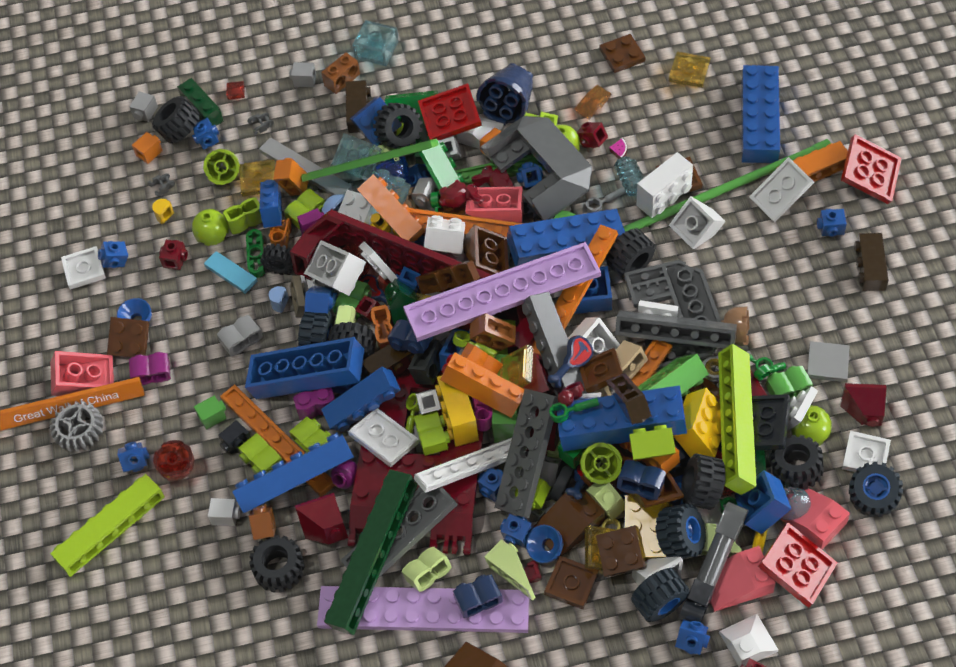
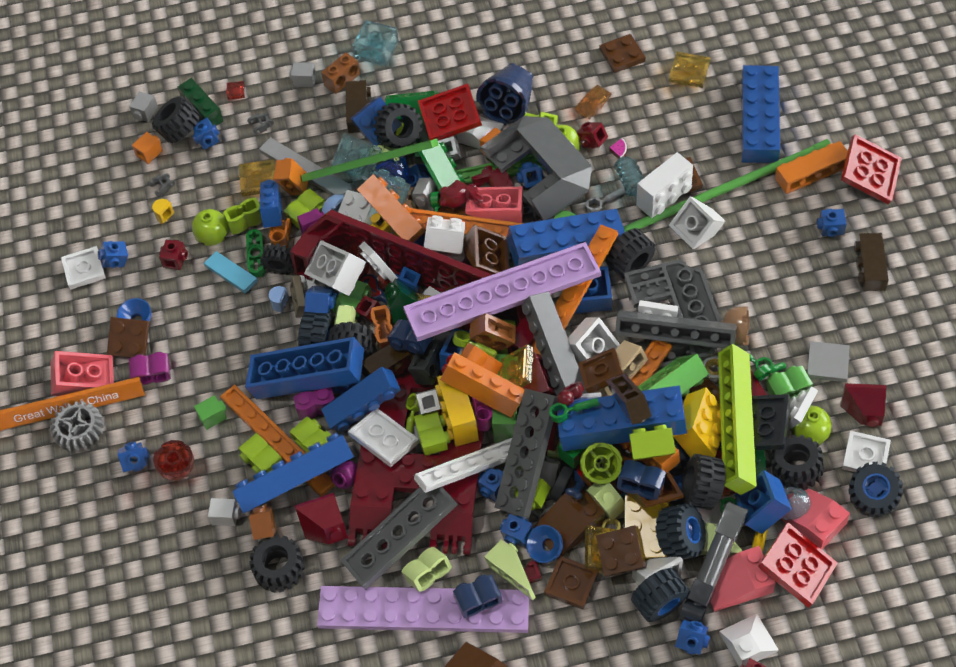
(107, 525): lime brick -> none
(216, 172): lime cylinder -> none
(233, 437): black brick -> none
(239, 335): light grey brick -> none
(371, 552): dark green brick -> none
(447, 277): reddish brown slope -> none
(578, 353): dark blue piece -> none
(781, 189): white tile -> none

